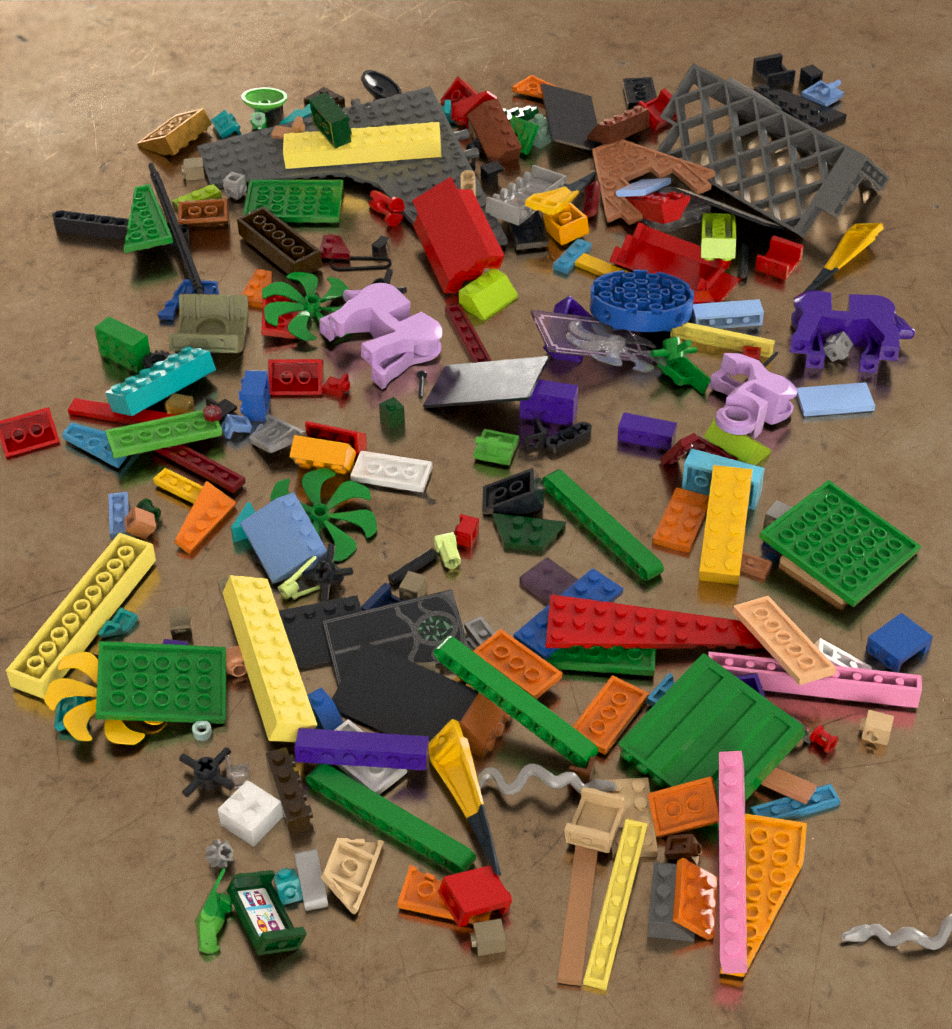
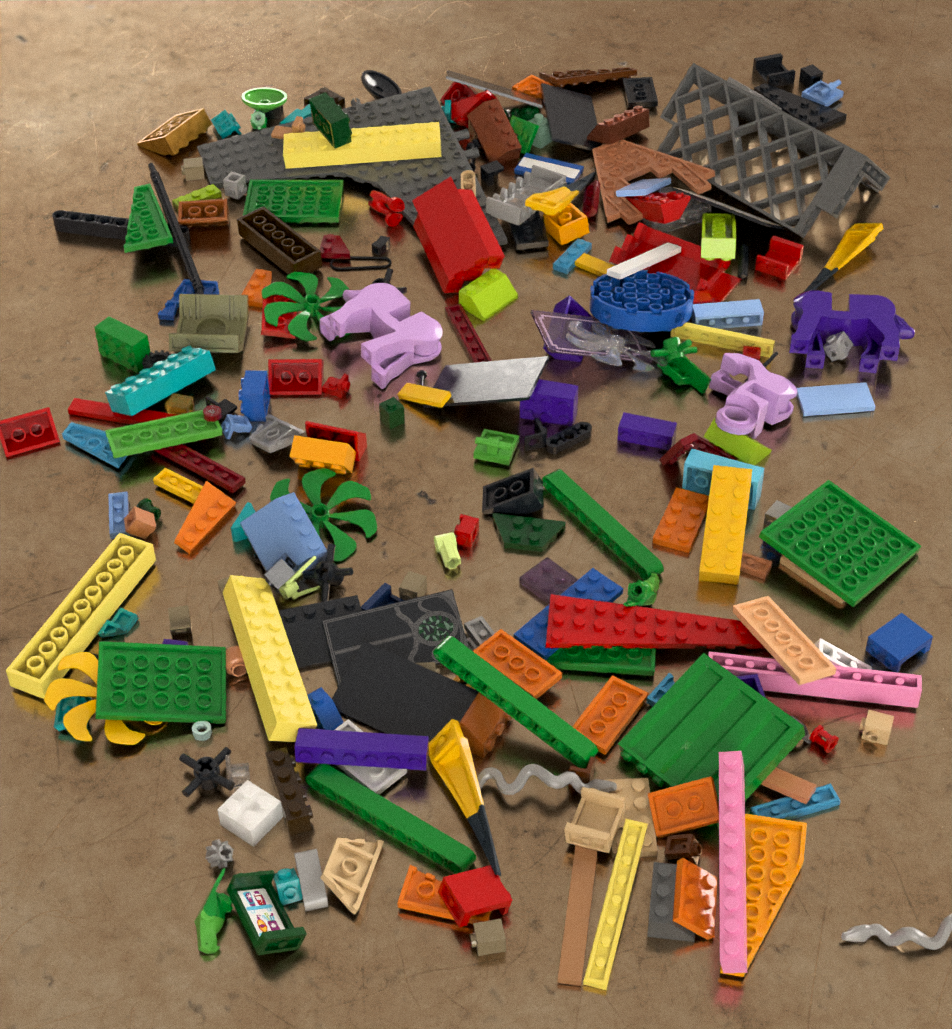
(281, 571): none -> brick
(391, 471): white plate -> none
(412, 566): black axle -> none
(424, 395): none -> yellow tile
(493, 88): none -> piece
(571, 170): none -> tile
(586, 76): none -> reddish brown wing
(643, 261): none -> white tile
(643, 592): none -> green animal
(656, 108): red panel -> none

